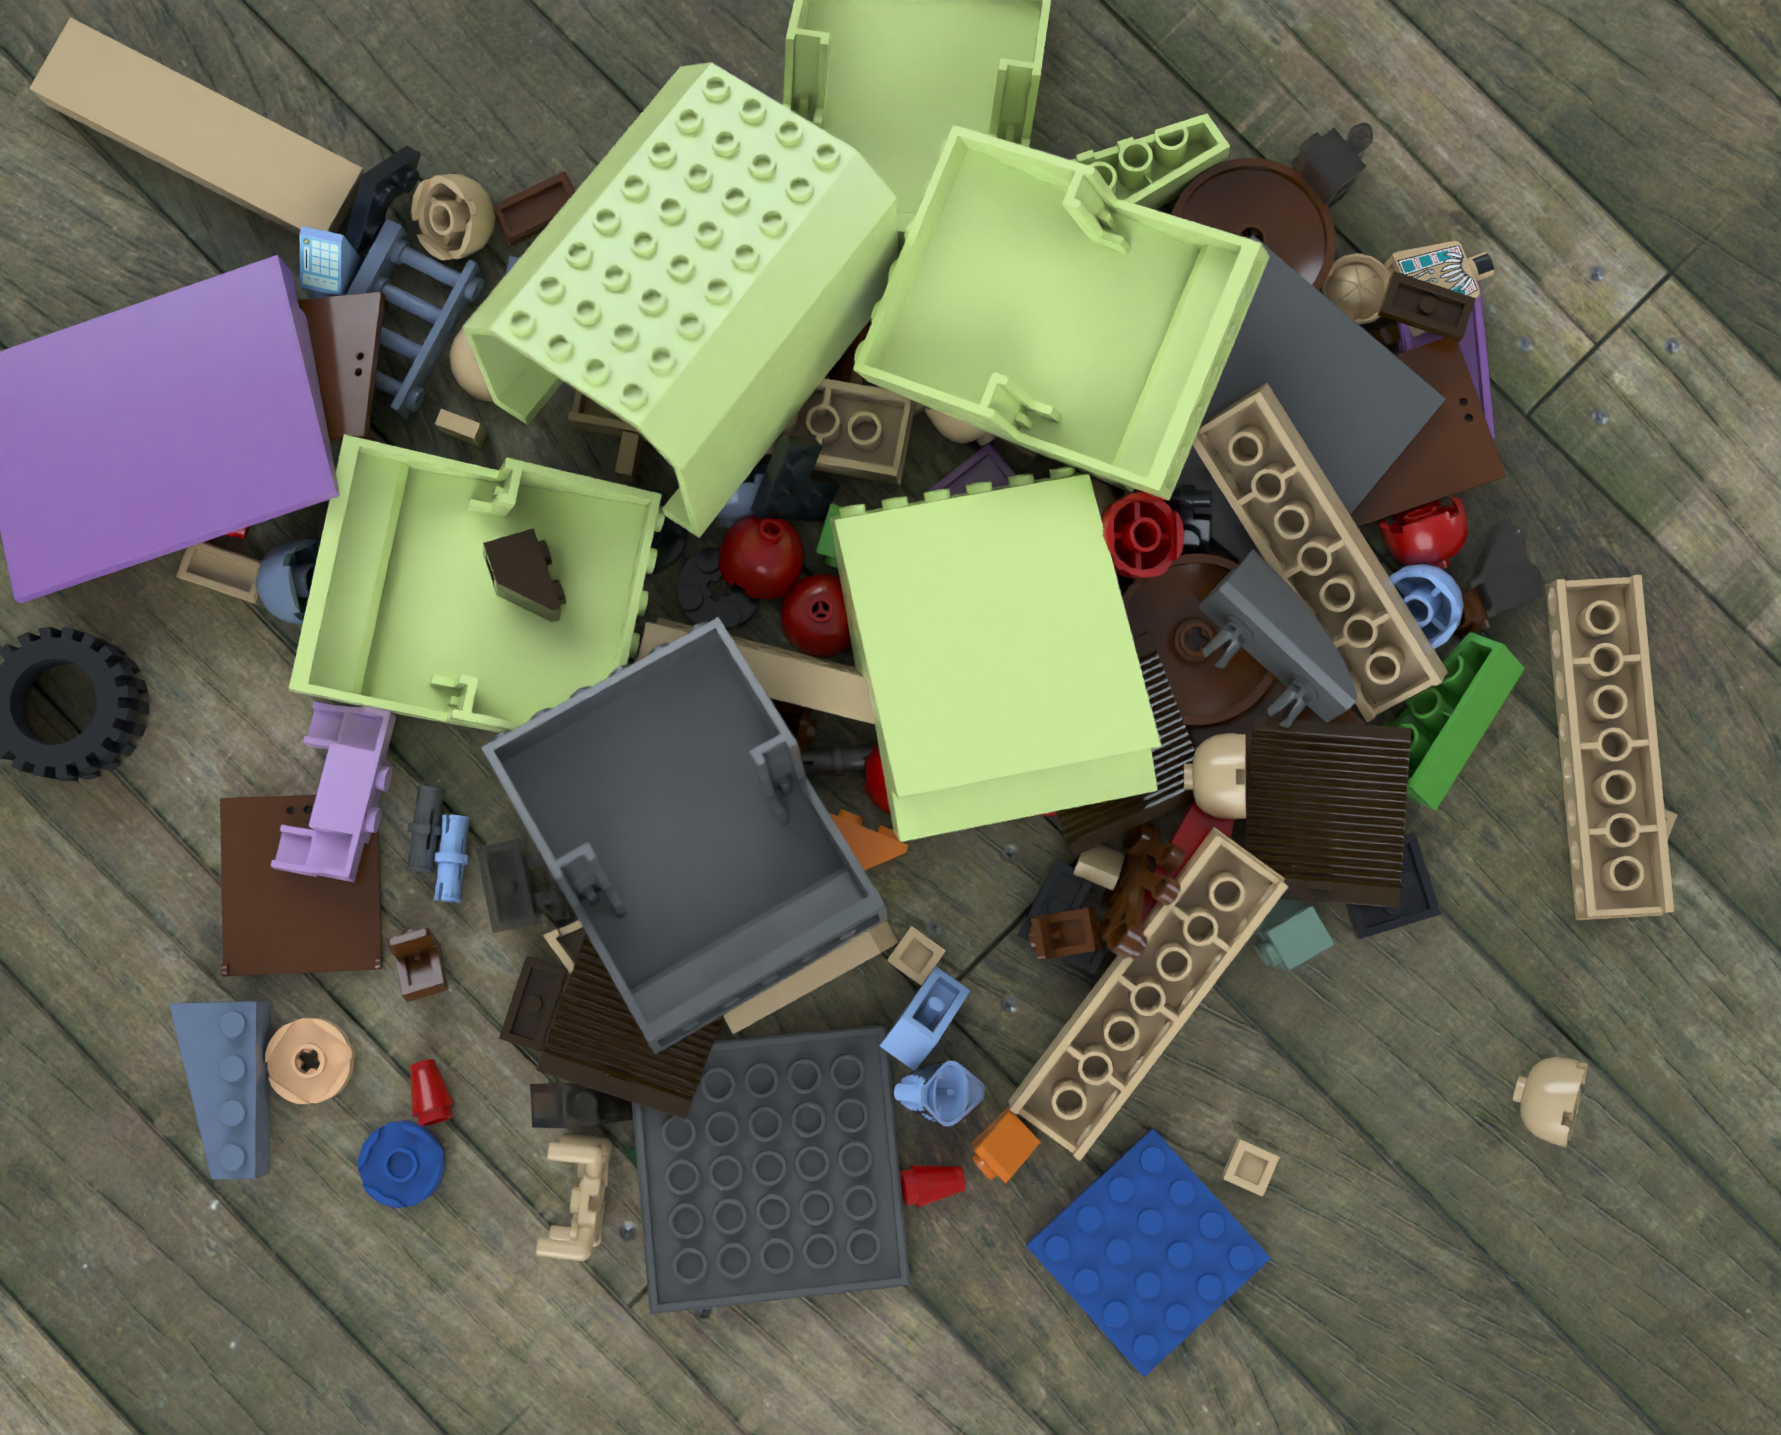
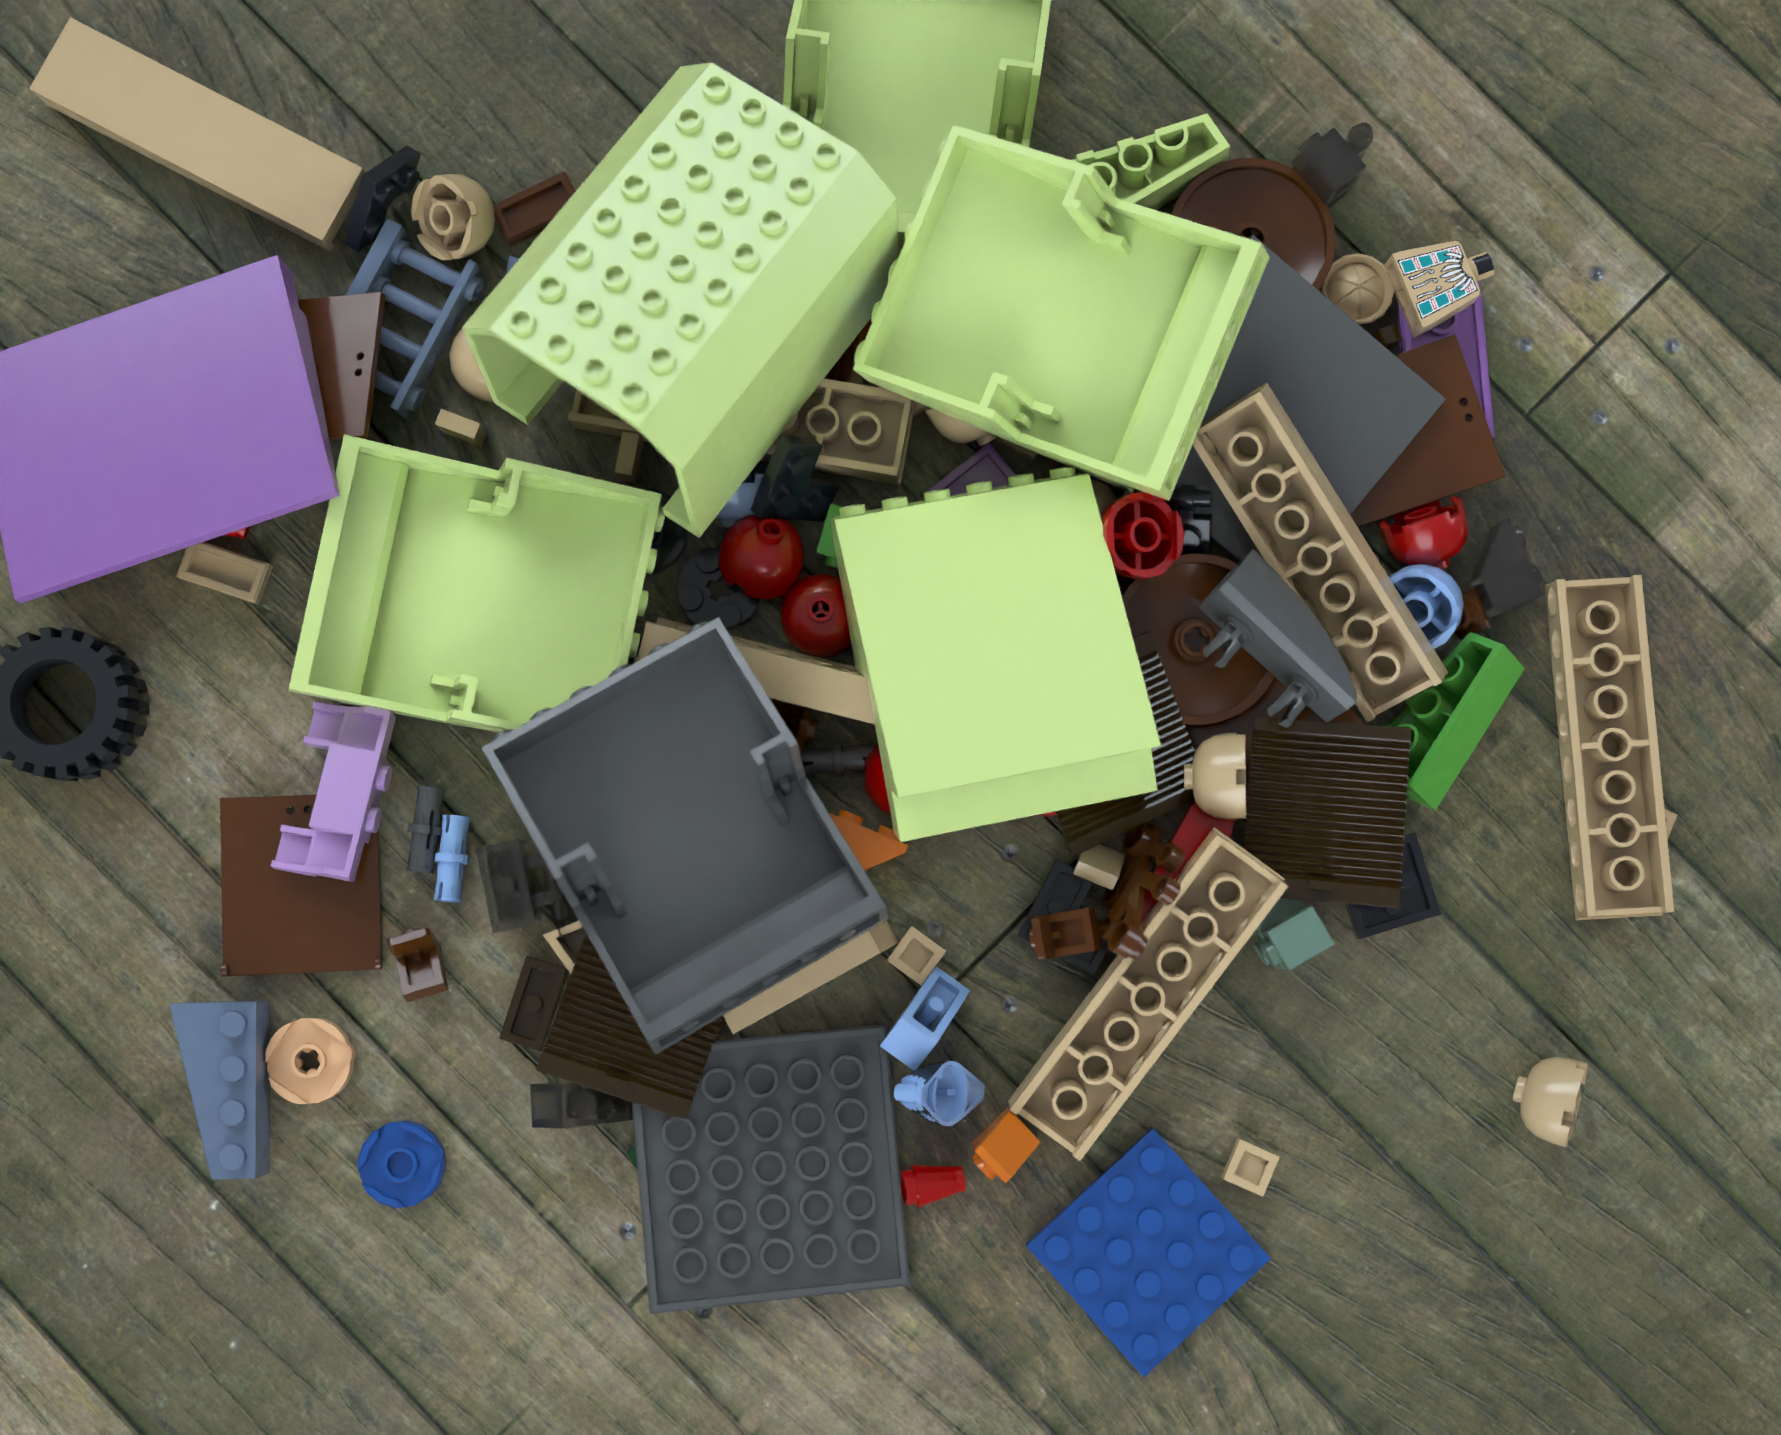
(286, 578): sand blue cylinder -> none
(326, 263): slope -> none
(429, 1094): red cone -> none
(521, 573): dark brown slope -> none
(587, 1200): tan plate -> none
(1426, 306): dark brown plate -> none

